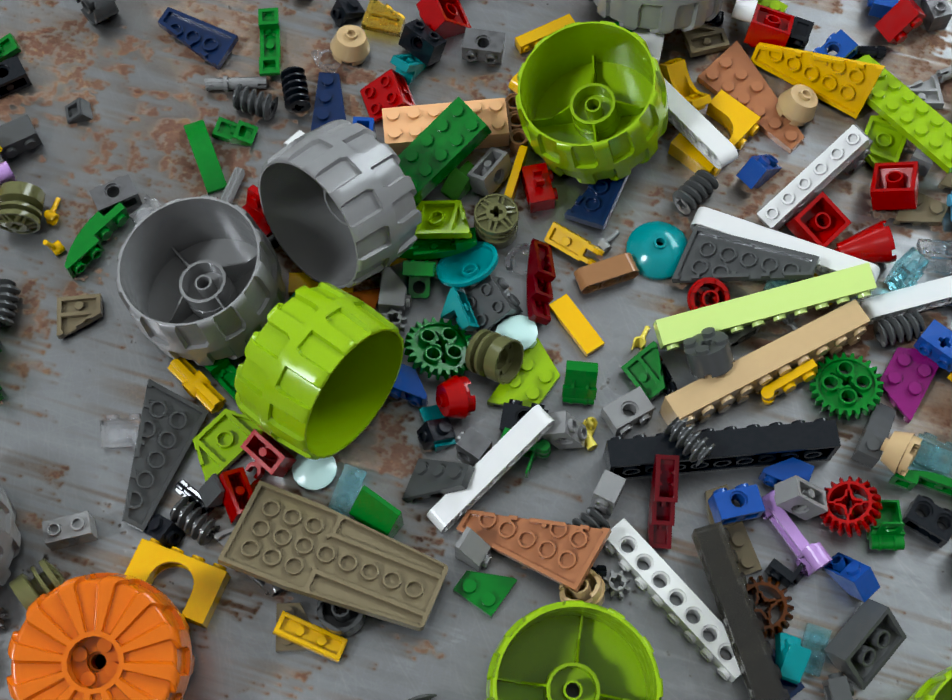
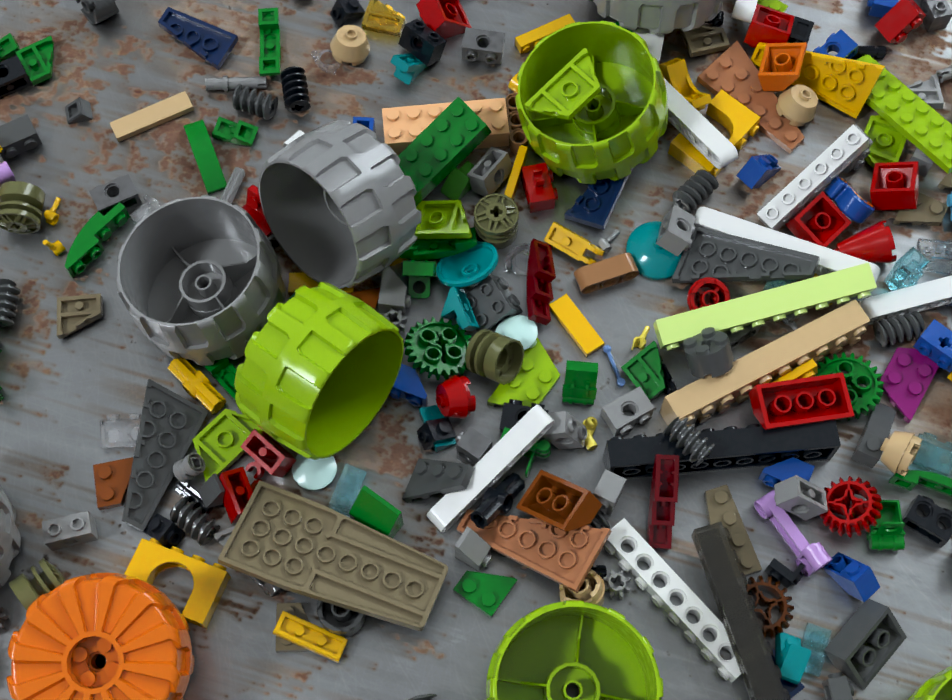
(38, 60): none -> green wing
(112, 482): none -> dark orange wing
(151, 116): none -> tan tile
(190, 466): none -> light grey wheel
(328, 100): dark blue wing -> none
(386, 92): red bracket -> none
(497, 500): none -> black piece
(559, 502): none -> dark orange slope
(568, 90): none -> lime wing
(620, 381): none -> medium blue hinge
(676, 230): none -> light grey brick
(747, 496): blue brick -> none
(781, 65): none -> orange slope
(801, 401): none -> red slope
(849, 200): none -> blue animal

